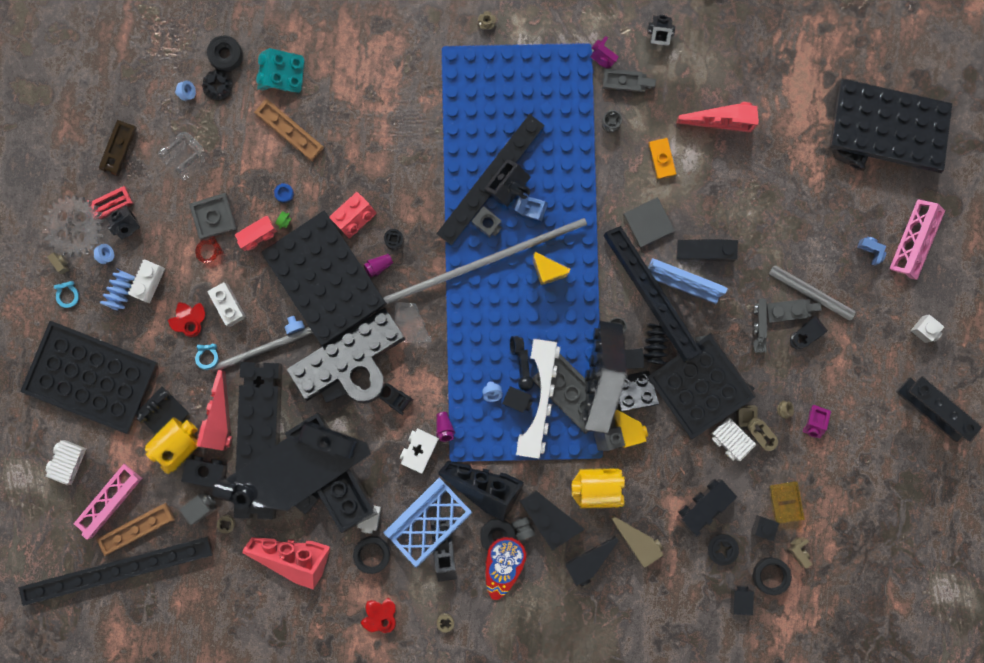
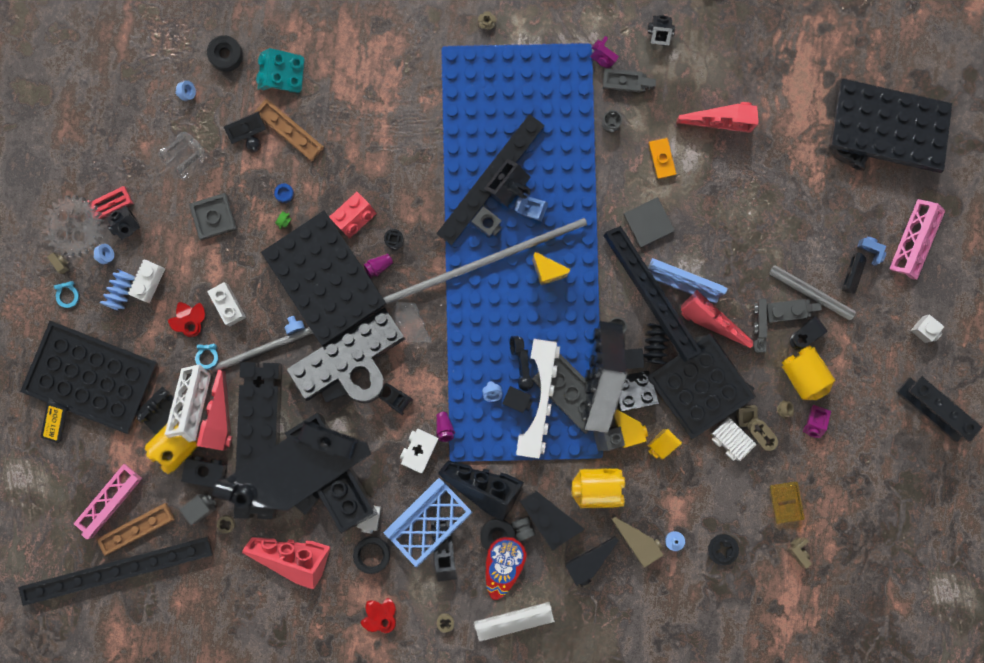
(54, 421): none -> tile
(65, 462): white brick -> none
(117, 147): dark brown plate -> none
(193, 403): none -> white fence
(212, 241): clear red piece -> none
(223, 90): black gear -> none
(246, 128): none -> black plate
(255, 233): coral bracket -> none
(514, 621): none -> white fence
(663, 444): none -> yellow slope
(670, 541): none -> light blue tile
(706, 506): black wedge -> none
(707, 315): none -> coral wedge
(708, 249): black slope -> none
(742, 601): black brick -> none
(765, 528): black brick -> none
(787, 577): black tyre -> none
(808, 374): none -> yellow cylinder
(854, 273): none -> black slope

